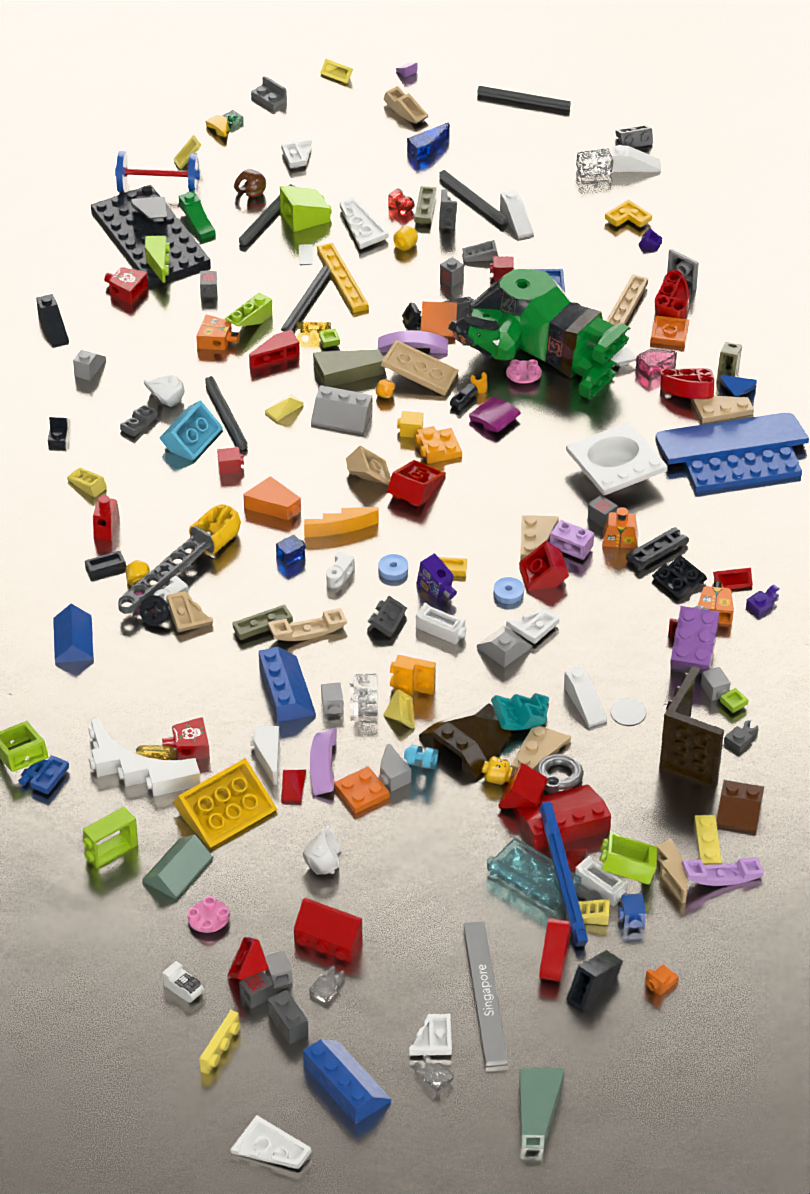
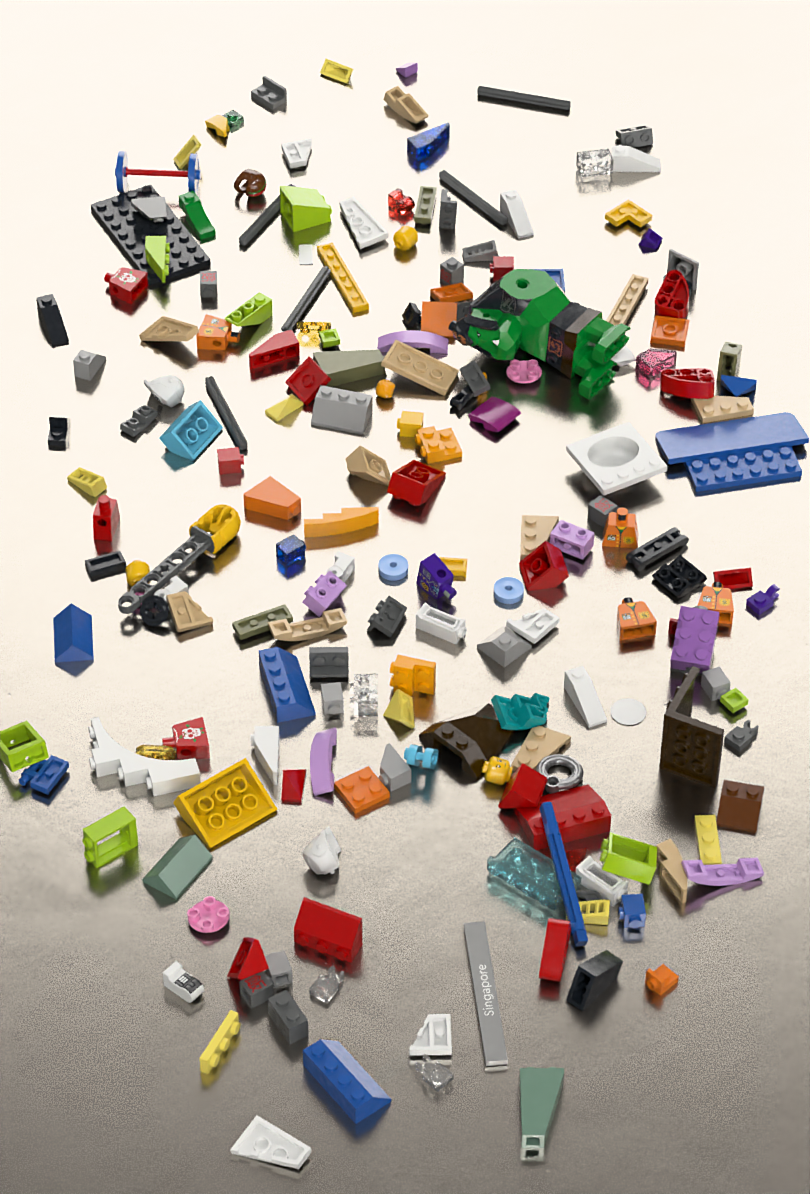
(169, 330): none -> tan wing
(307, 380): none -> red plate
(324, 593): none -> lavender brick
(329, 661): none -> dark grey bracket
(451, 293): none -> orange tile
(475, 378): none -> dark grey plate
(635, 620): none -> orange torso

